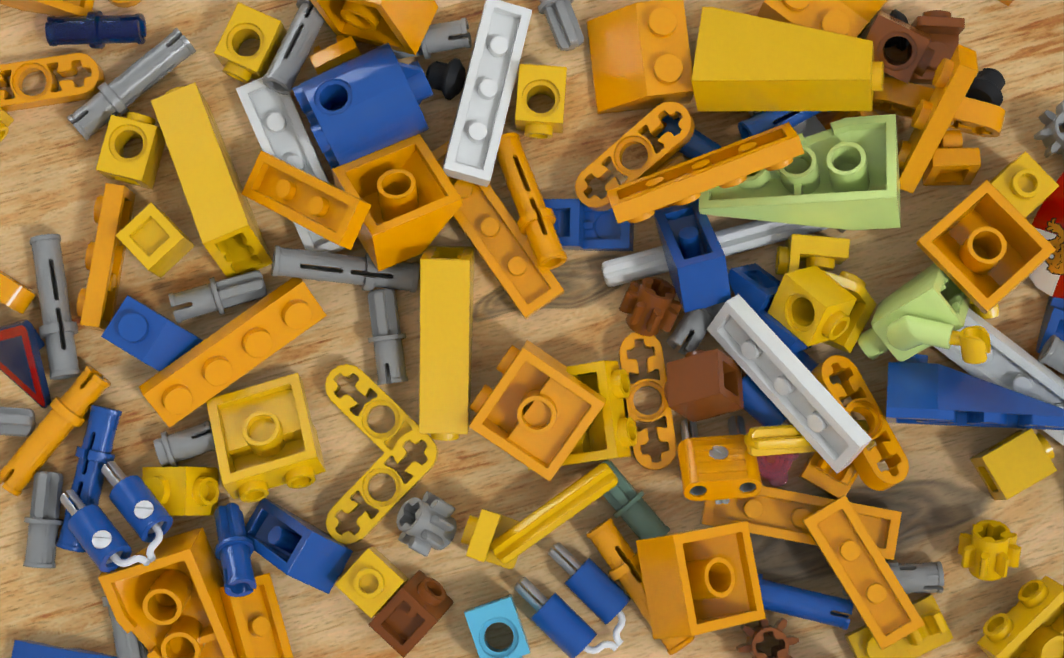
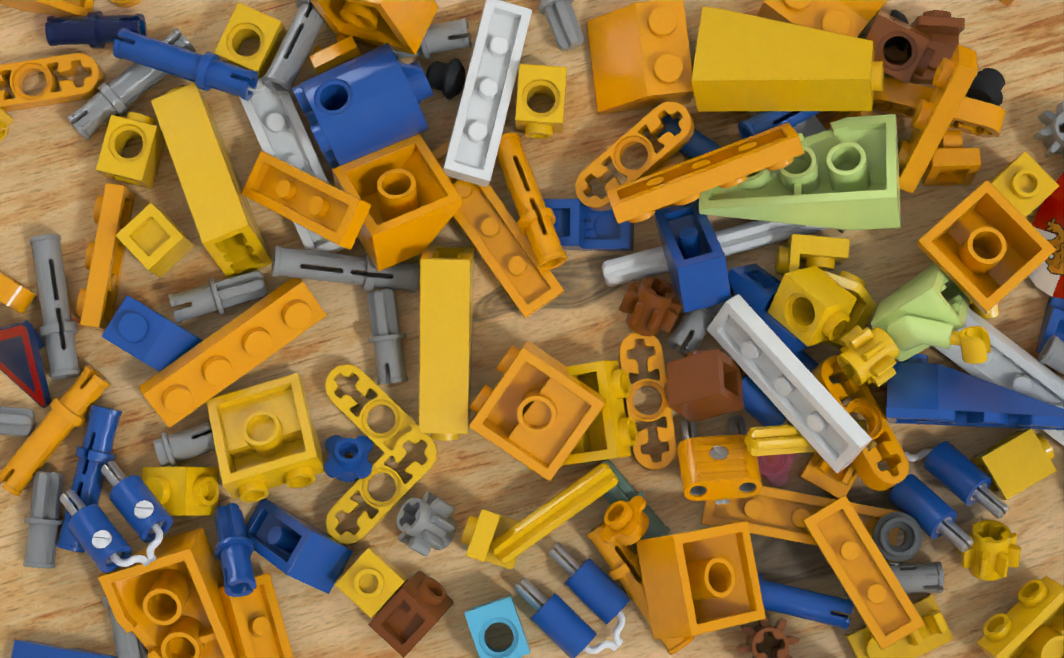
(204, 70): none -> blue pin
(348, 468): none -> blue plate
(625, 521): none -> light orange plate
(868, 356): none -> yellow gear
(912, 536): none -> dark grey plate
(961, 478): none -> blue piece

